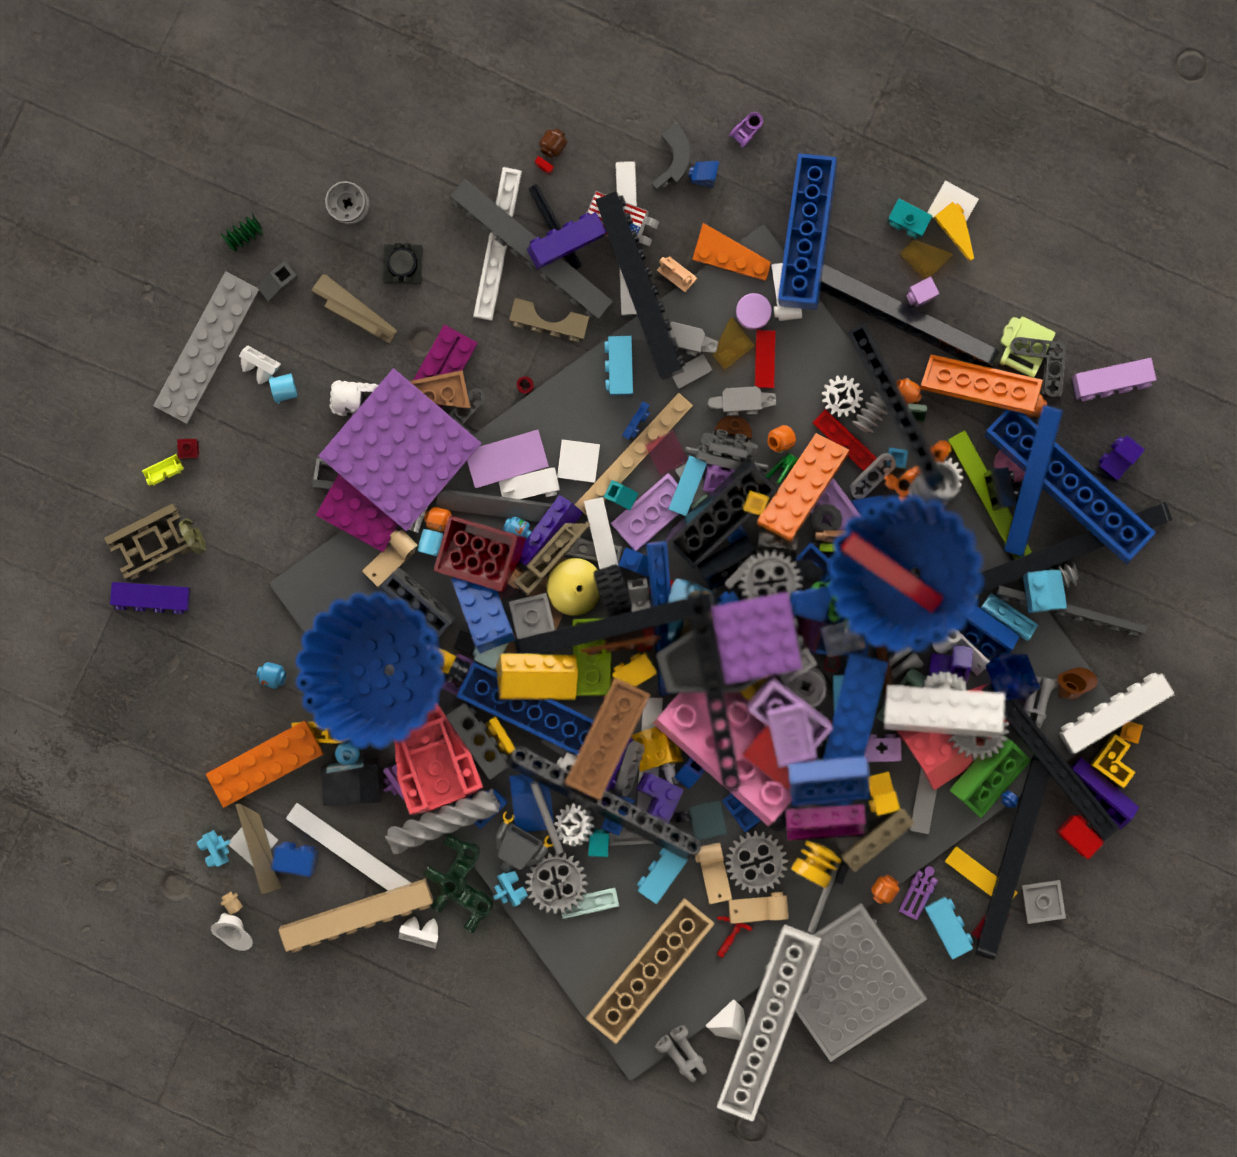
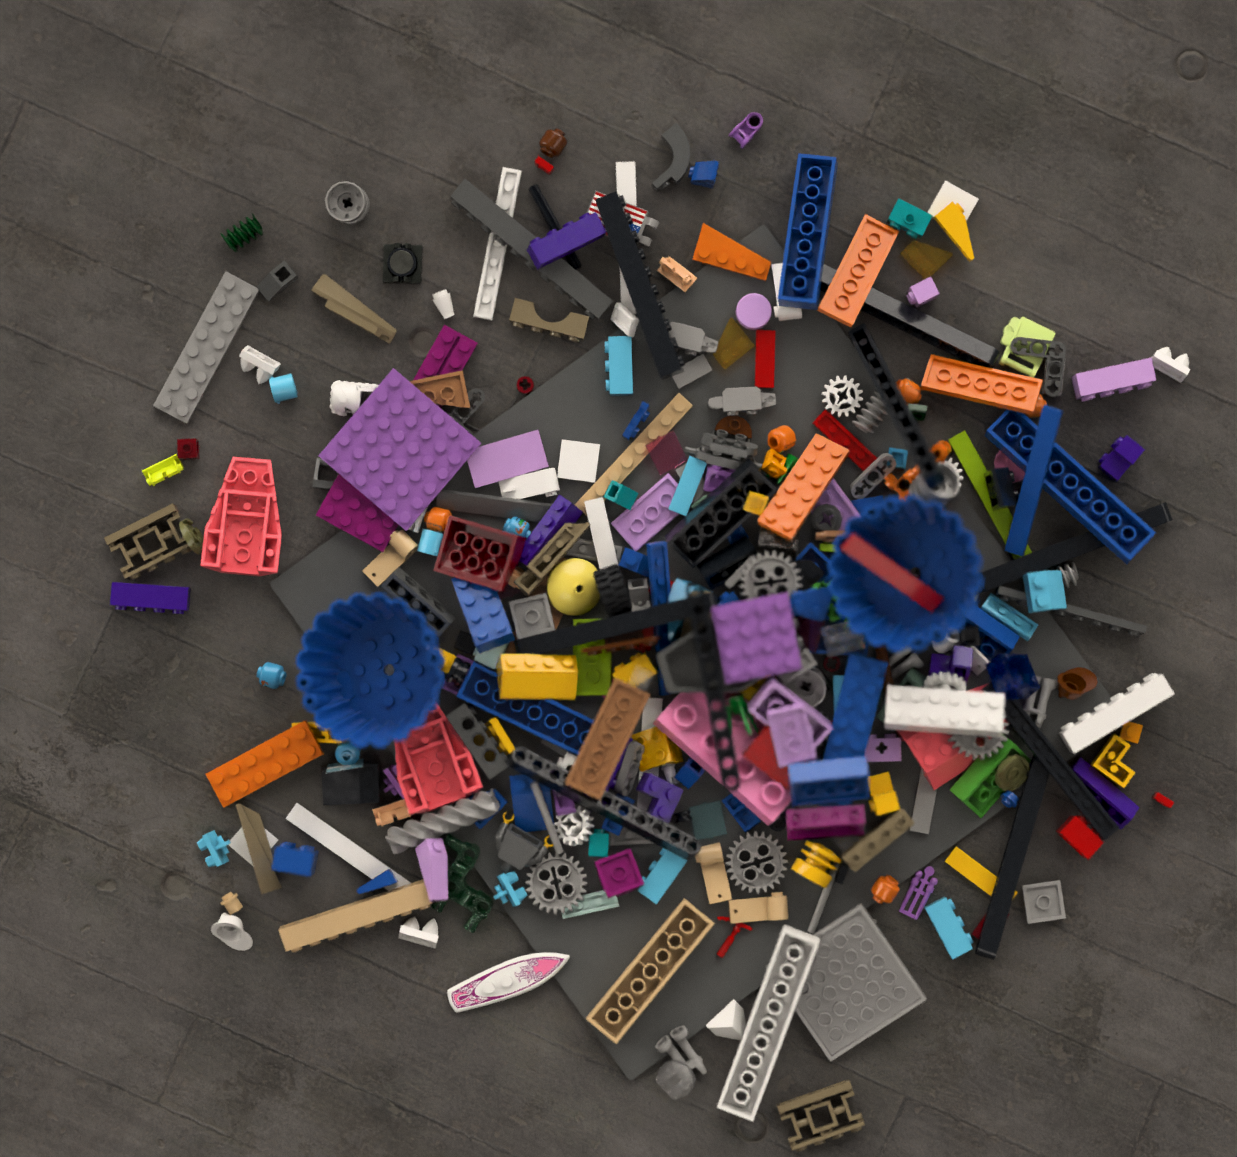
(244, 522): none -> coral wedge
(384, 879): none -> blue slope
(386, 813): none -> light nougat hinge
(433, 865): none -> lavender slope
(444, 304): none -> white cone
(506, 980): none -> white piece
(563, 804): none -> medium lavender tile
(619, 874): none -> magenta panel
(624, 319): none -> white tile
(641, 678): none -> clear brick
(676, 1079): none -> clear tile
(739, 706): none -> green plant
(774, 464): none -> light orange bracket
(814, 1099): none -> dark tan fence
(858, 271): none -> orange plate
(970, 635): none -> black tile
(1012, 773): none -> olive tile
(1162, 800): none -> red tile
(1176, 368): none -> white tile

